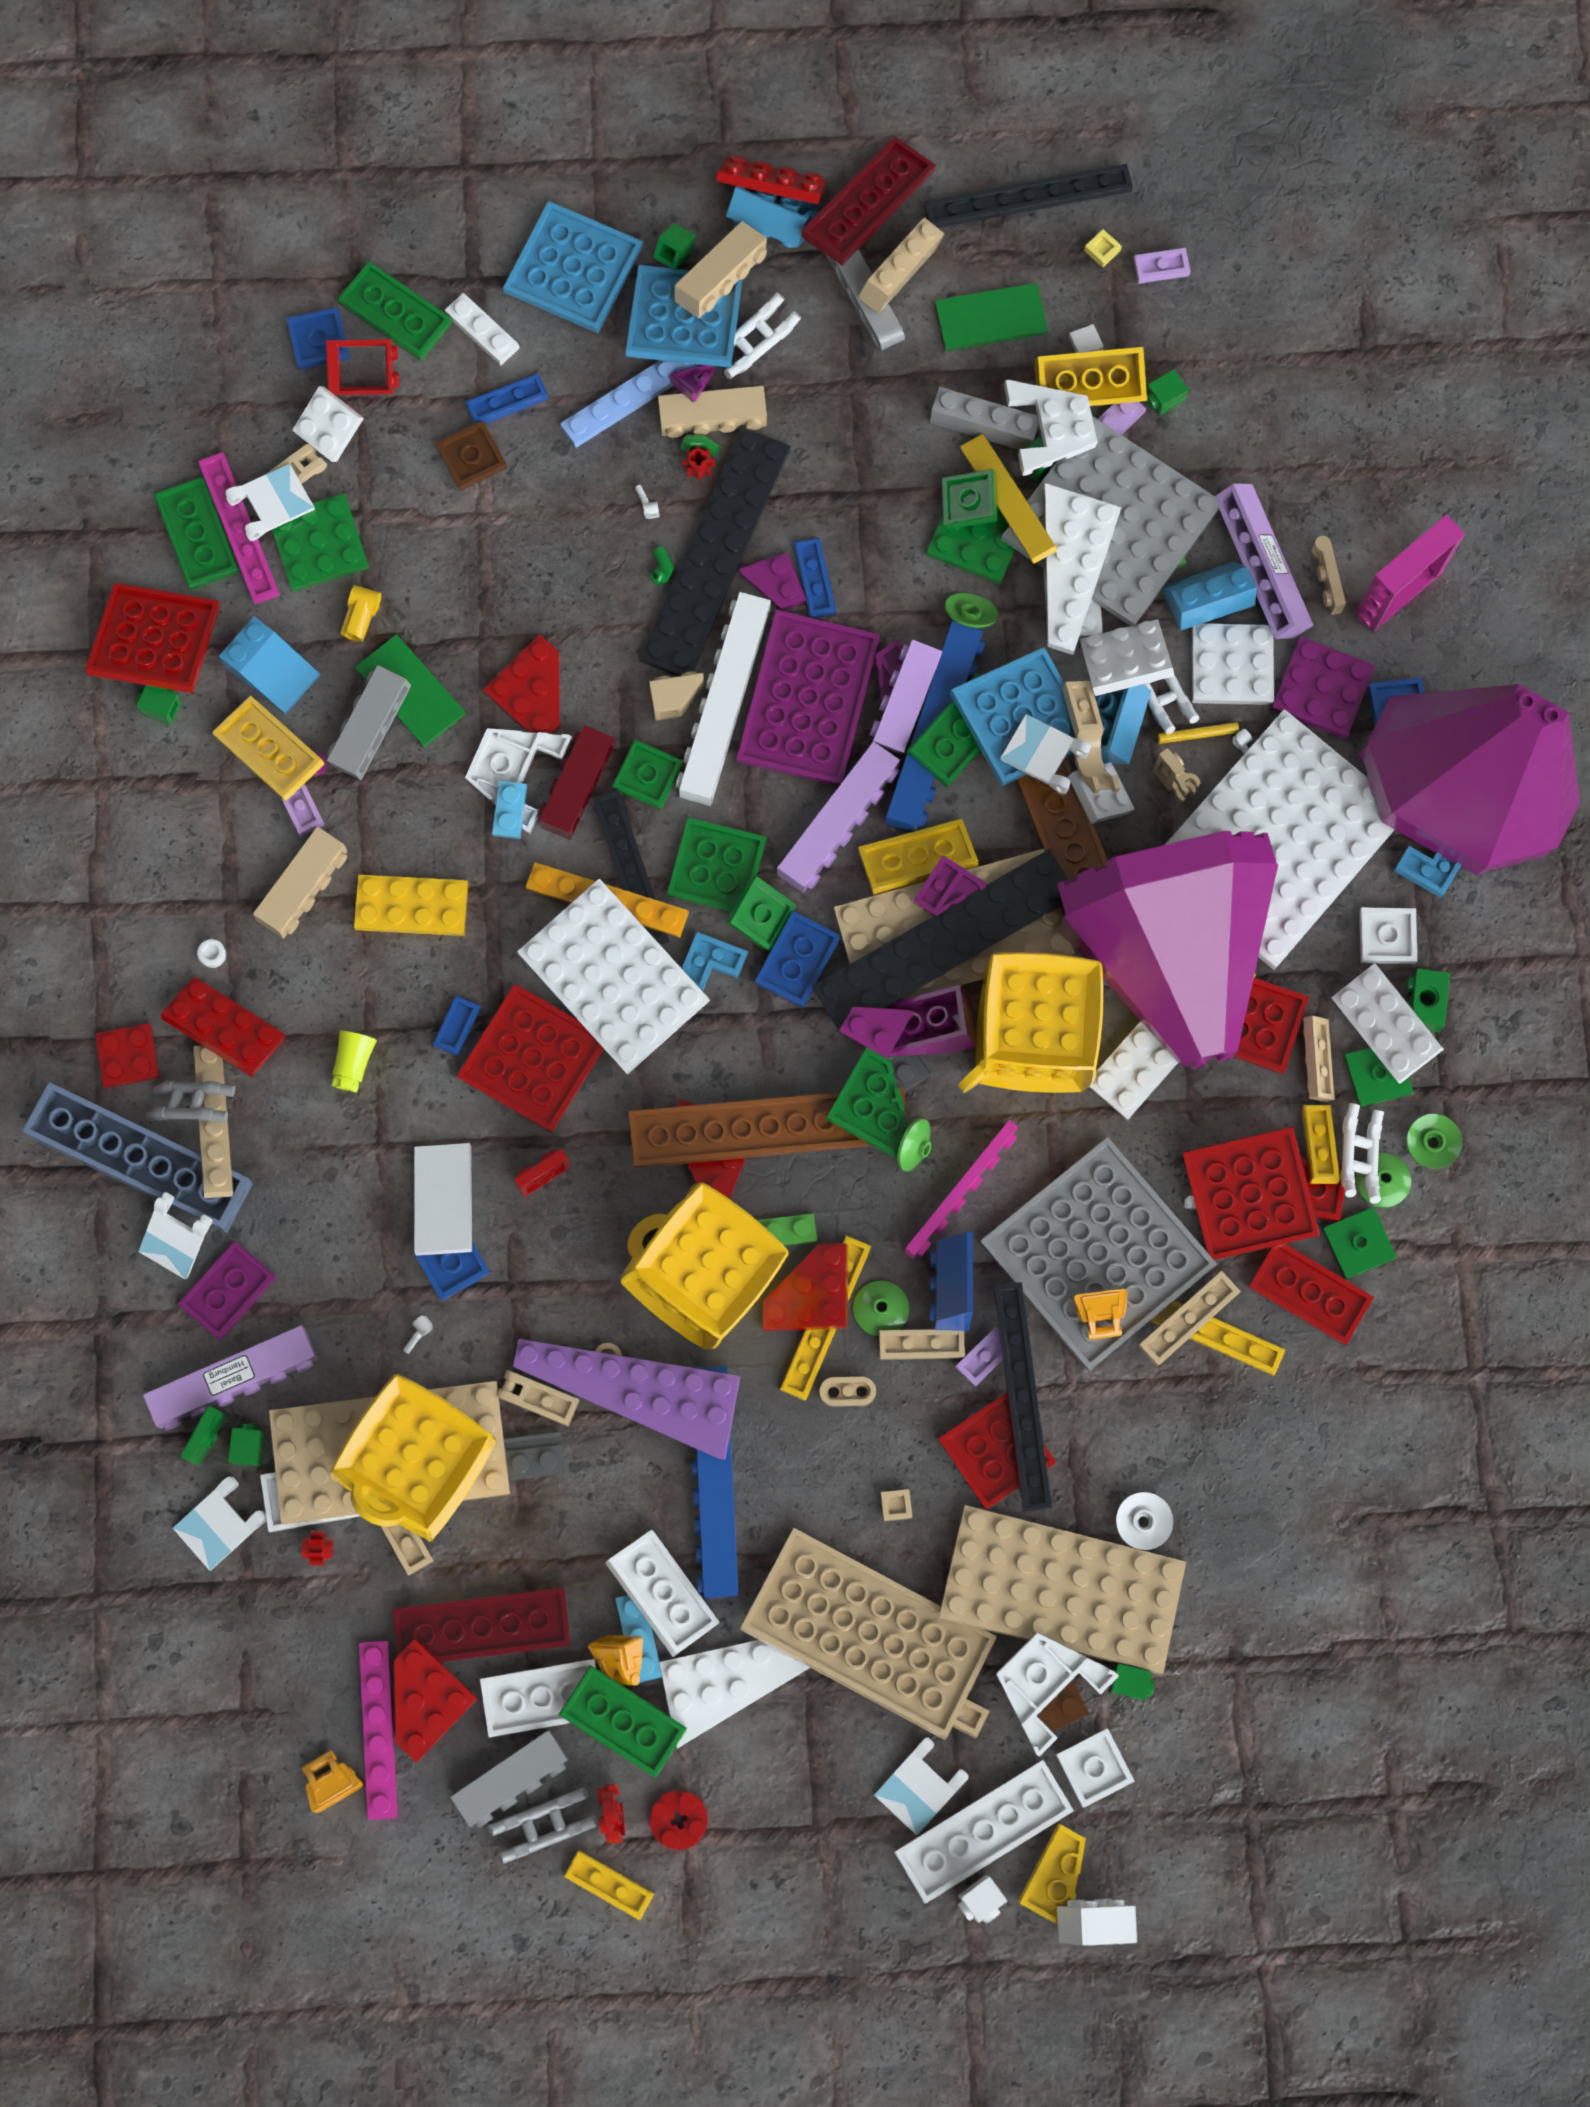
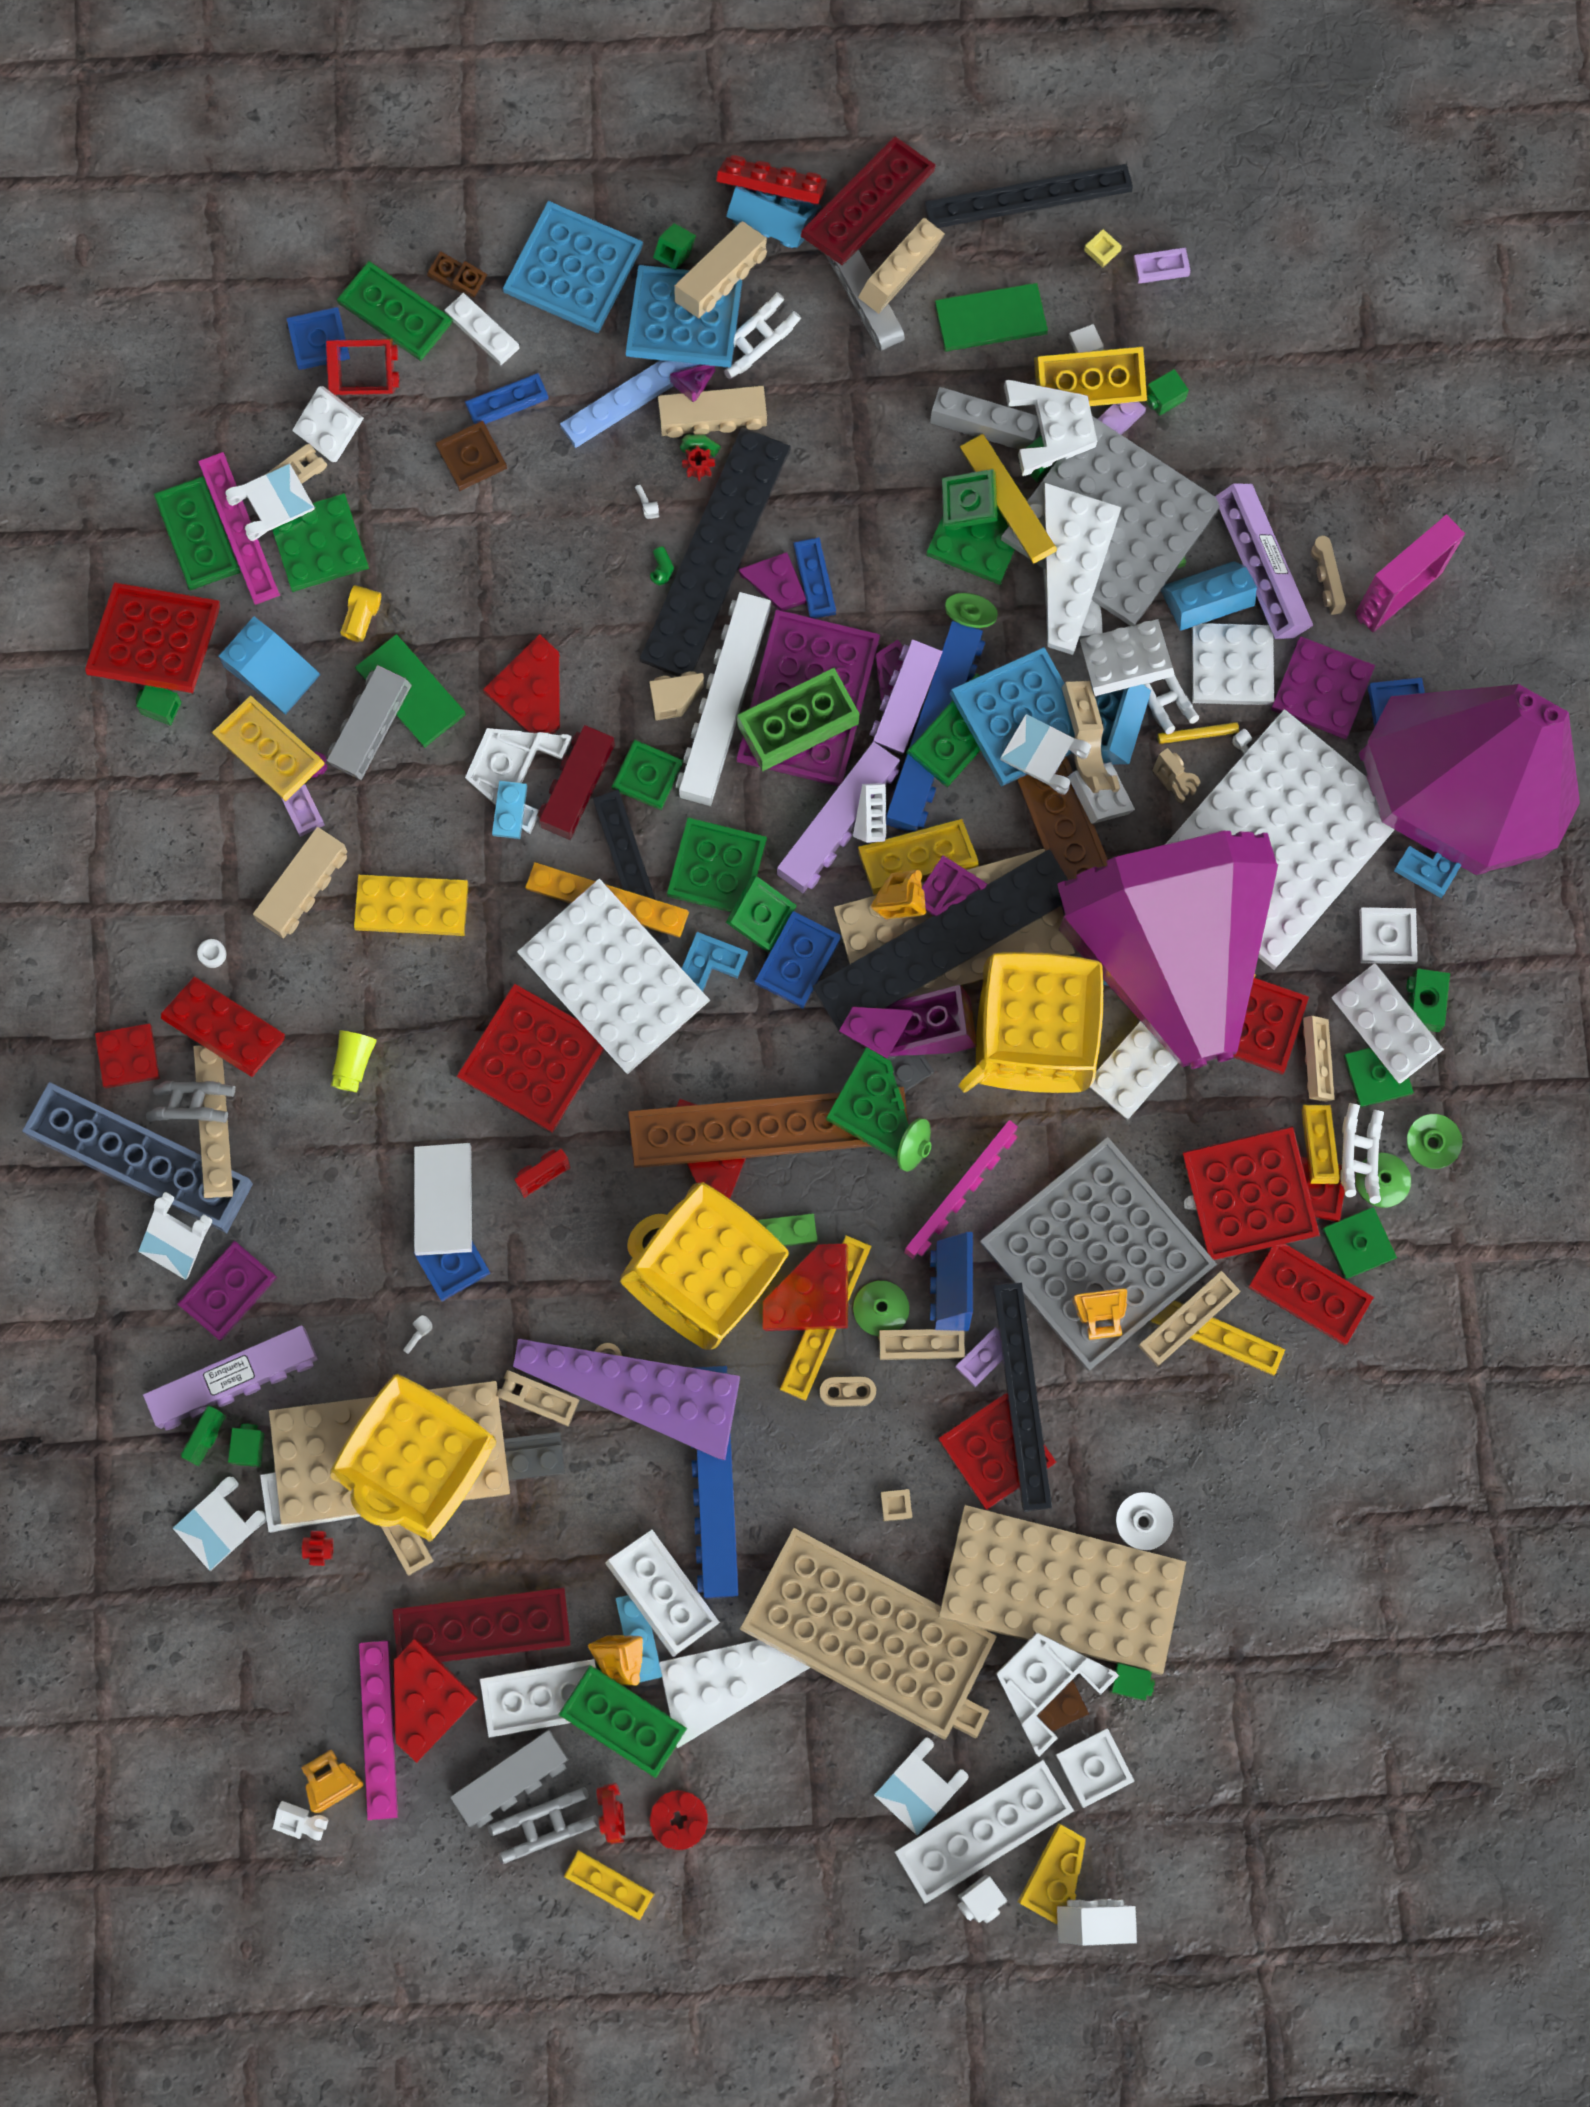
(295, 1821): none -> white plate
(456, 1026): blue tile -> none
(457, 276): none -> reddish brown slope
(798, 719): none -> bright green brick
(871, 823): none -> white slope
(901, 896): none -> light orange piece

